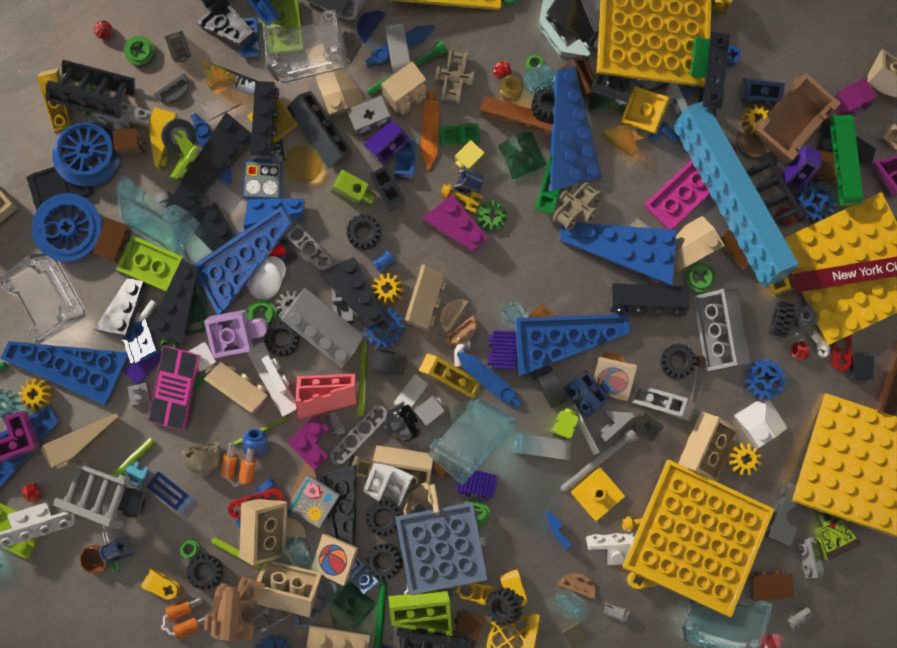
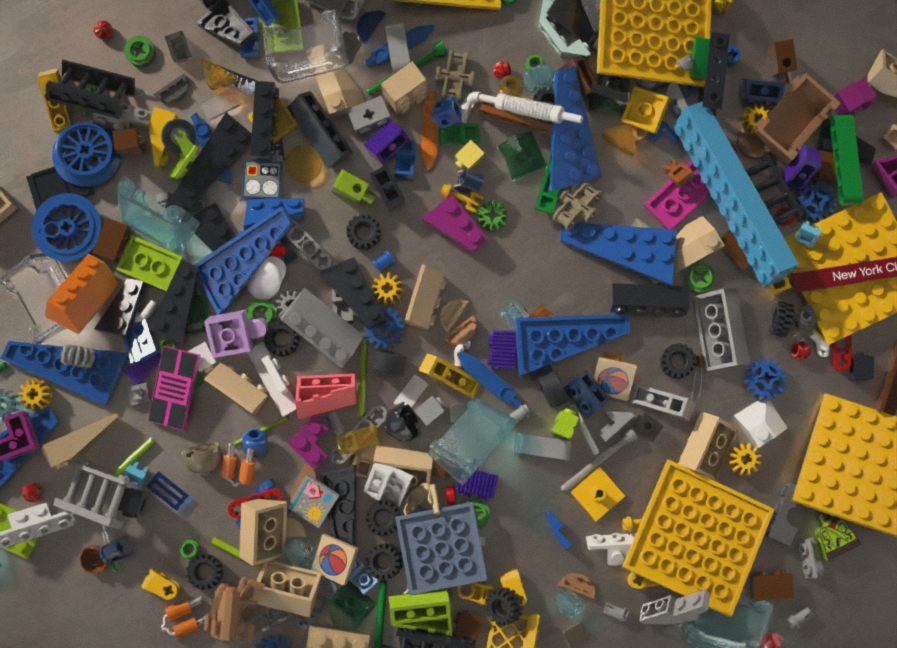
(77, 356): none -> light grey gear
(81, 294): none -> orange slope
(358, 439): none -> clear yellow slope
(446, 112): none -> blue brick
(451, 496): none -> red tile
(519, 106): none -> white piece
(521, 413): none -> light grey pin
(675, 611): none -> light grey slope
(679, 173): none -> dark orange plate
(685, 63): none -> light grey hinge
(783, 52): none -> reddish brown torso
(808, 234): none -> medium azure tile

